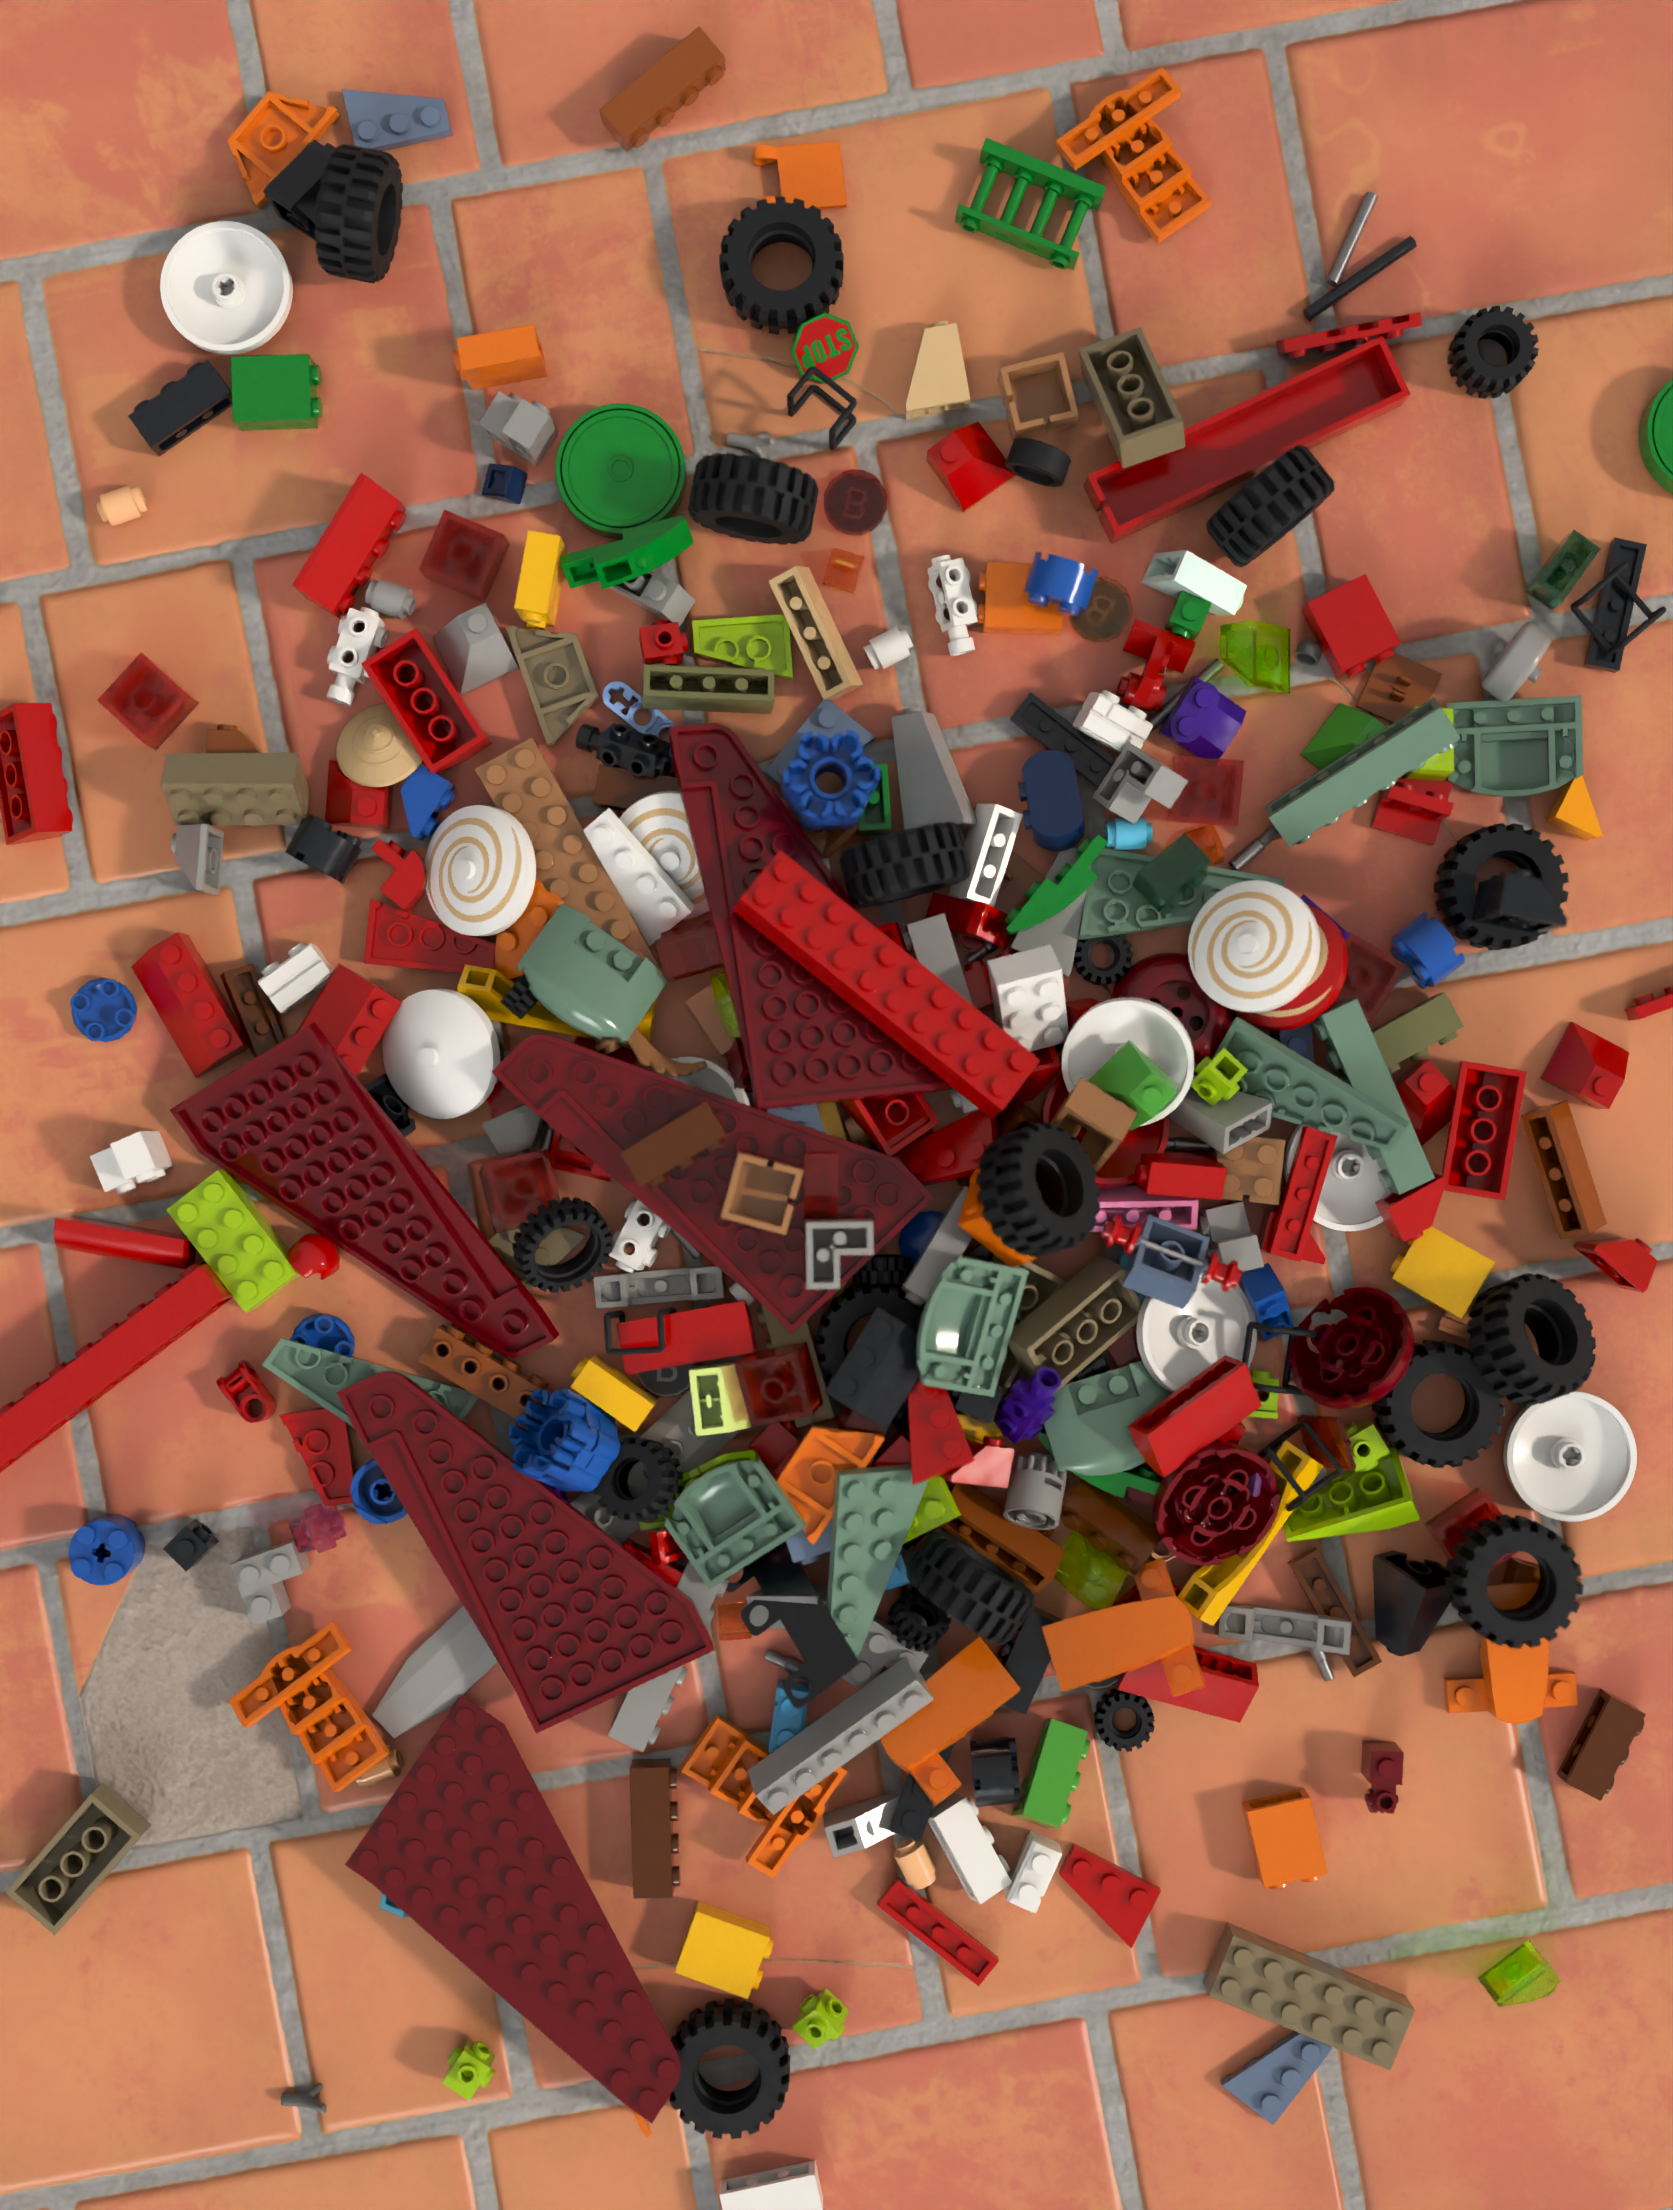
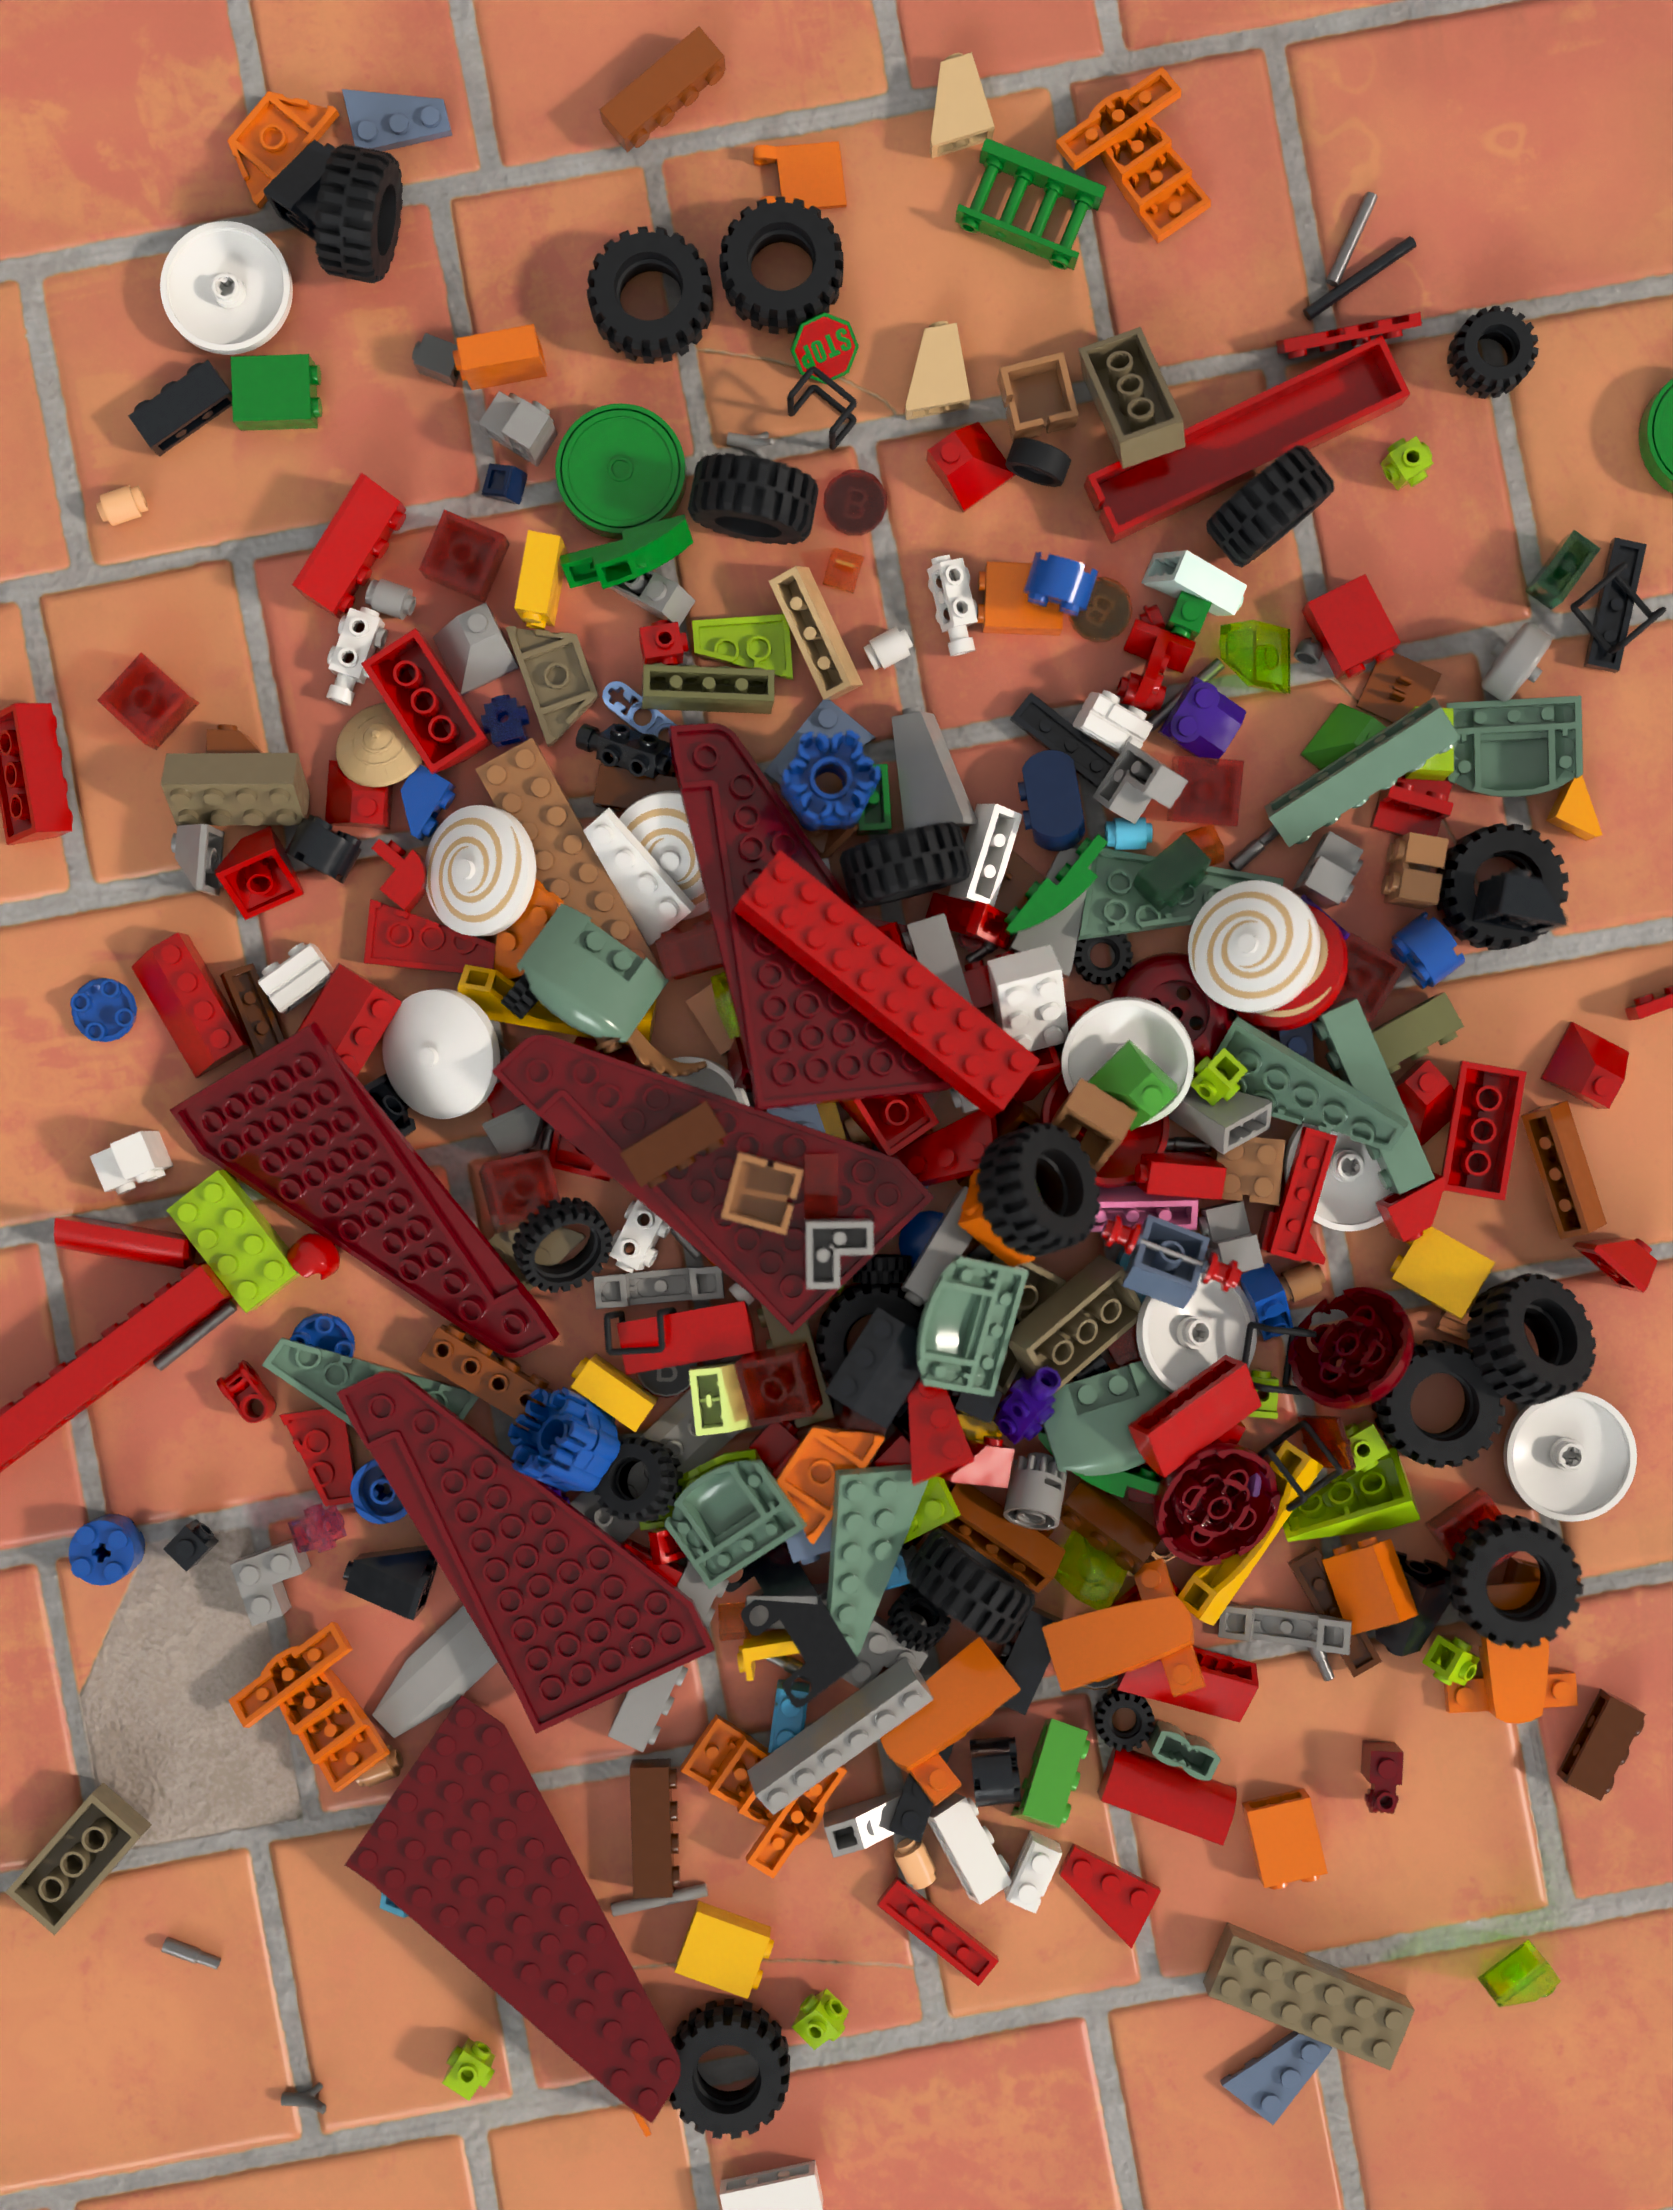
(189, 1953): none -> flat silver pin
(195, 1335): none -> flat silver bar
(258, 874): none -> red slope
(393, 1579): none -> black slope
(435, 359): none -> dark grey brick
(507, 732): none -> clear blue brick
(640, 1904): none -> light grey bar
(642, 254): none -> black tyre
(764, 1646): none -> yellow panel
(960, 107): none -> tan slope
(1152, 616): none -> red plate
(1168, 1795): none -> red brick
(1189, 1751): none -> brick
(1302, 1281): none -> medium nougat brick
(1330, 871): none -> light grey brick
(1369, 1585): none -> orange brick
(1403, 471): none -> lime brick
(1409, 873): none -> medium nougat piece
(1451, 1660): none -> lime brick

